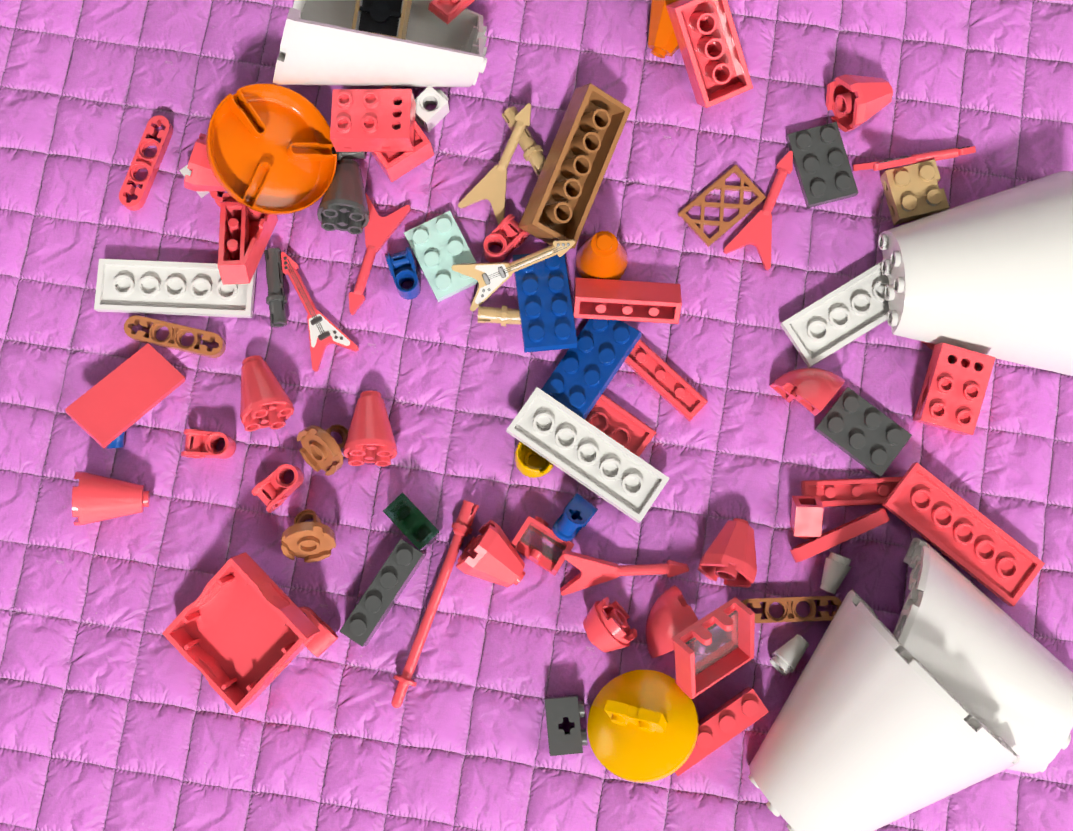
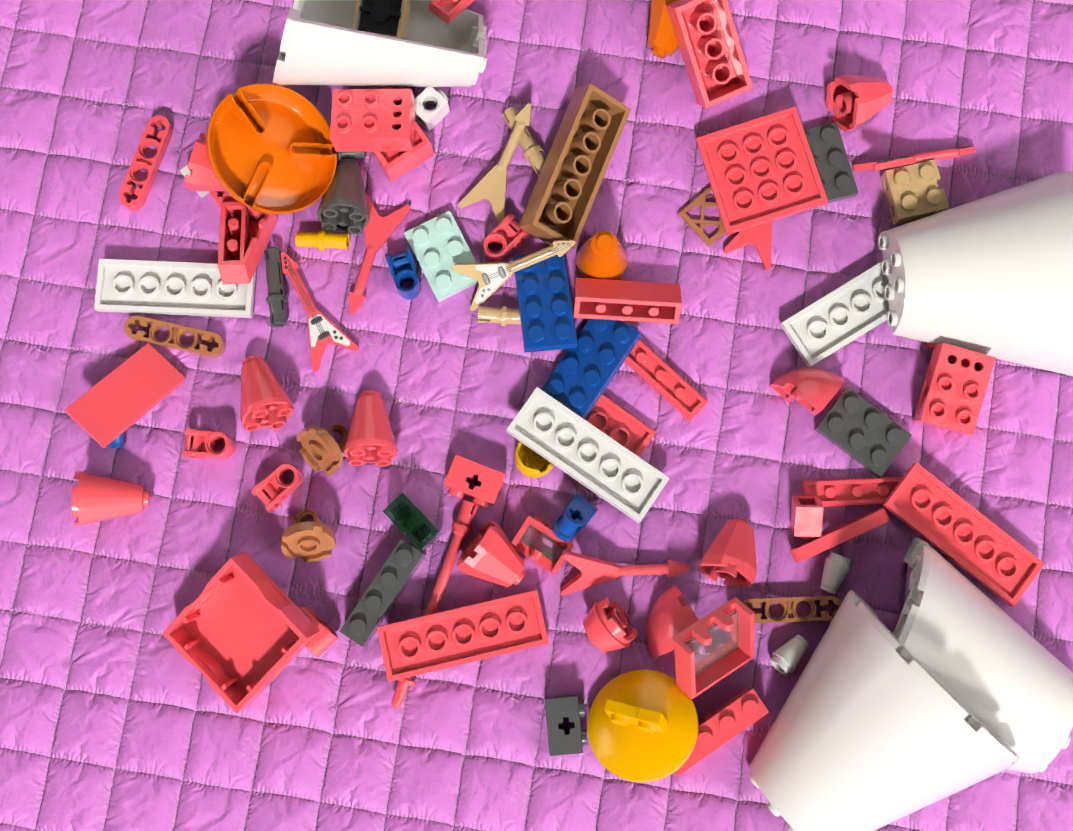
(322, 240): none -> yellow pin
(462, 635): none -> coral plate
(465, 469): none -> coral brick
(761, 170): none -> coral plate

